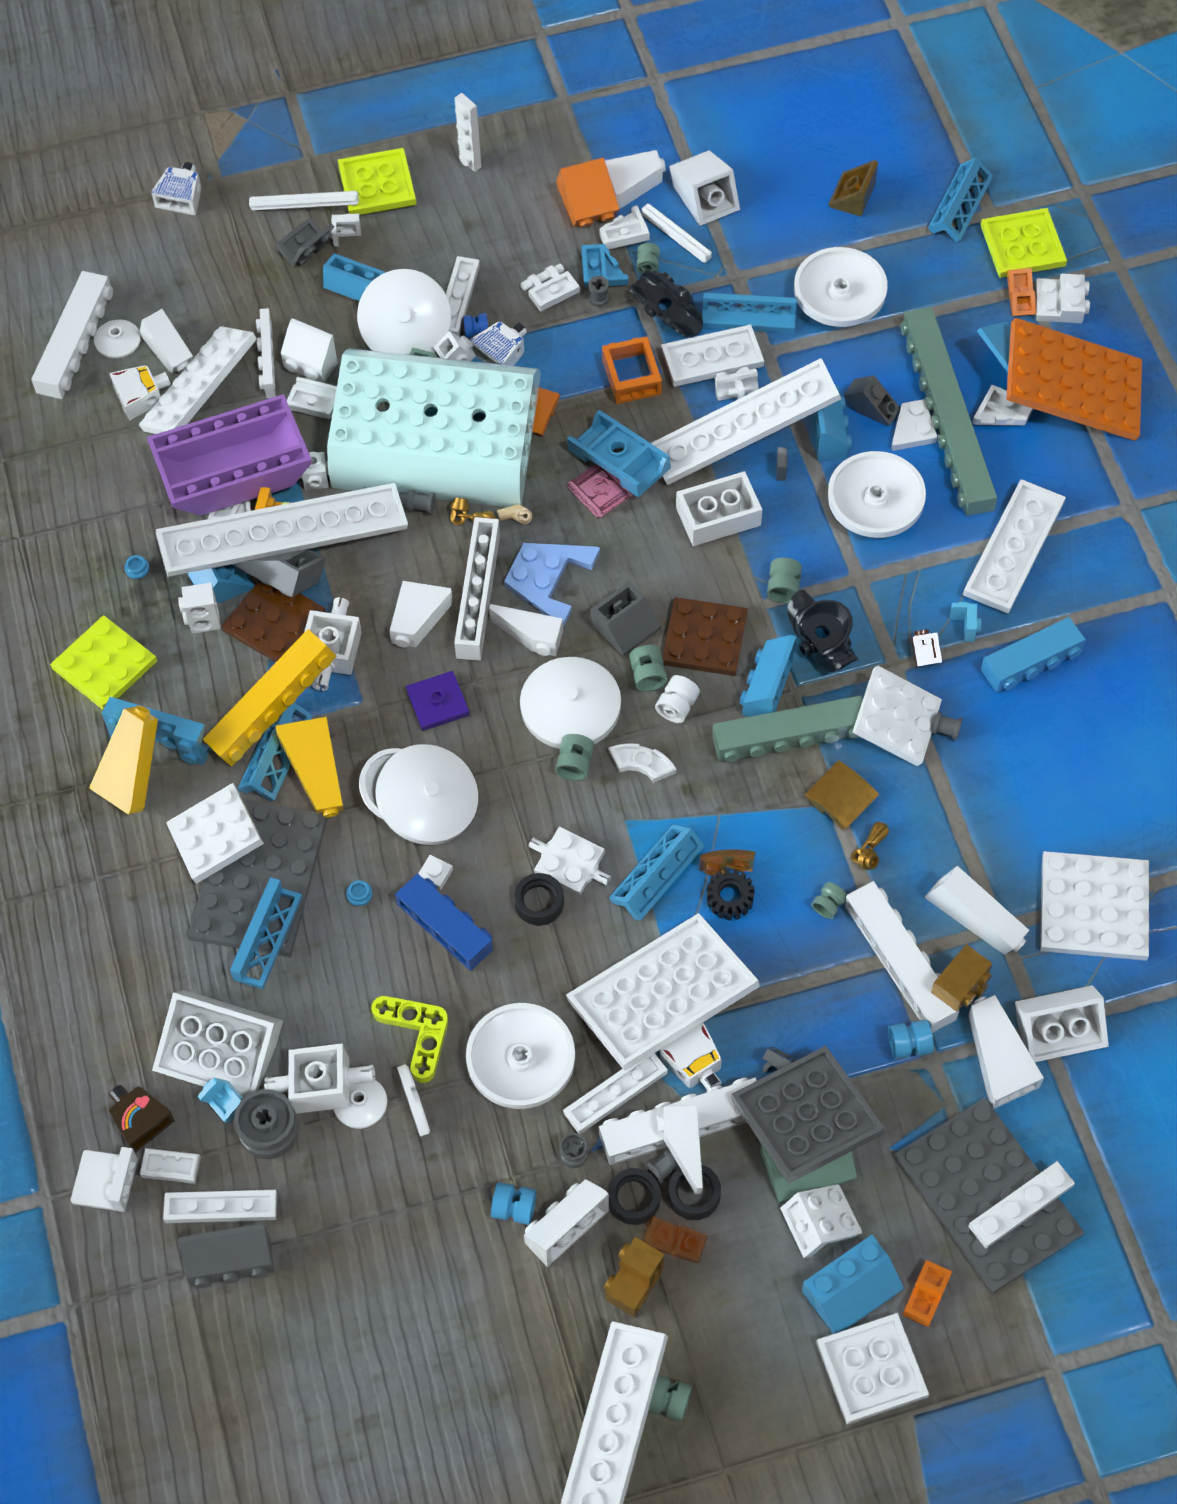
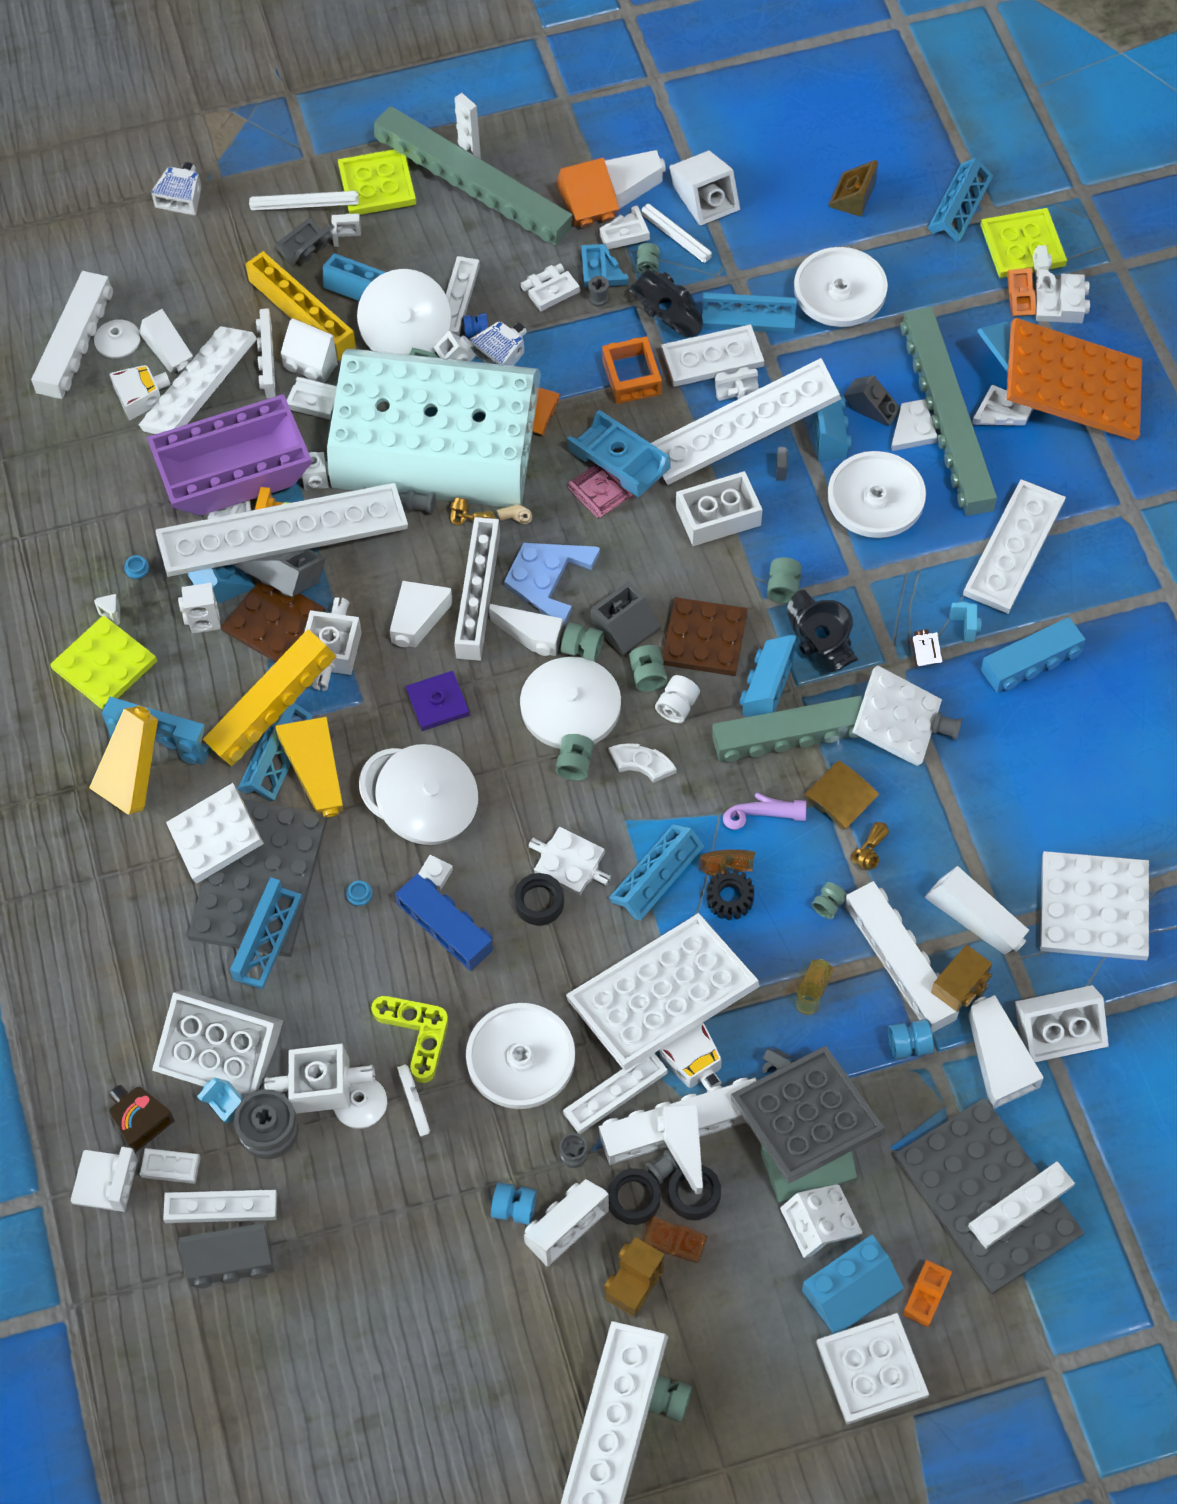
(109, 608): none -> white slope
(297, 301): none -> yellow brick
(473, 175): none -> sand green brick
(582, 641): none -> sand green wheel
(767, 807): none -> lavender plant
(813, 986): none -> clear yellow piece
(1042, 262): none -> white plate

